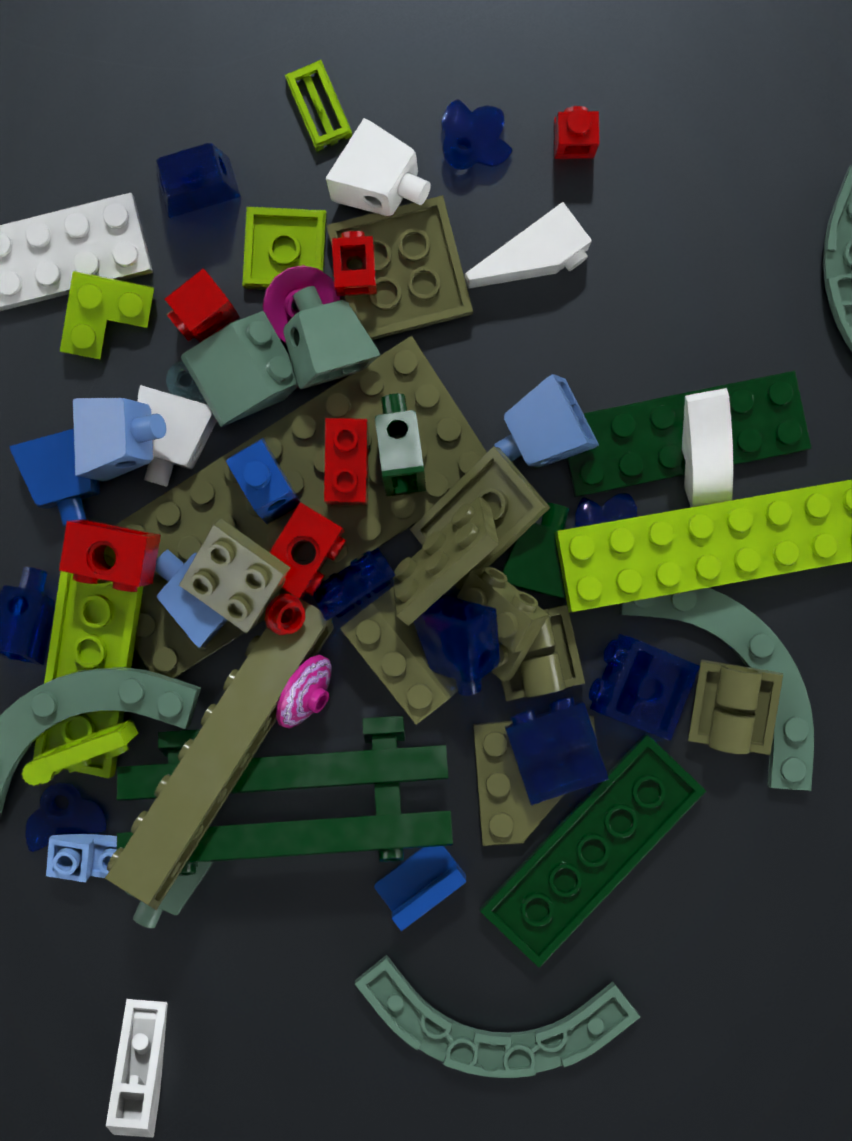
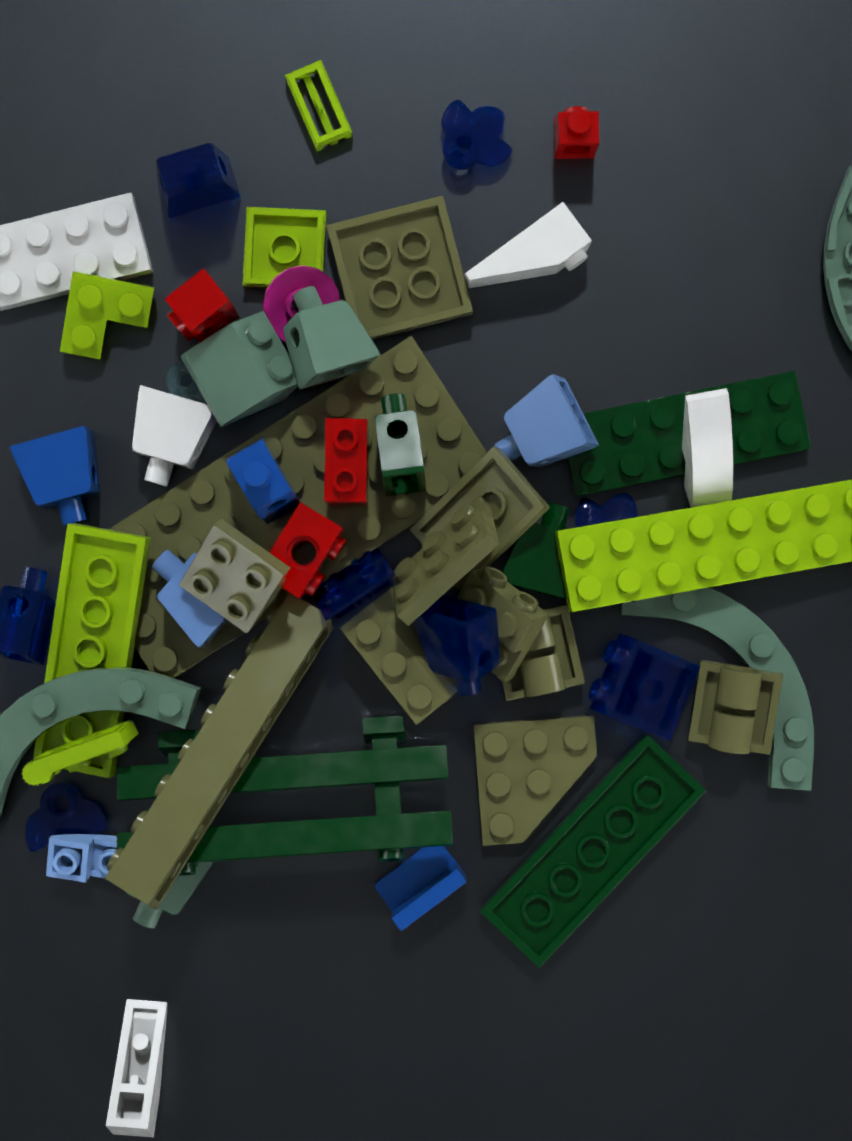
(85, 548): red brick -> none
(113, 436): medium blue torso -> none
(292, 618): red plate -> none
(304, 692): dark pink dish -> none
(349, 247): red brick -> none
(376, 172): white torso -> none
(494, 1052): sand green plate -> none
(555, 750): clear blue plate -> none

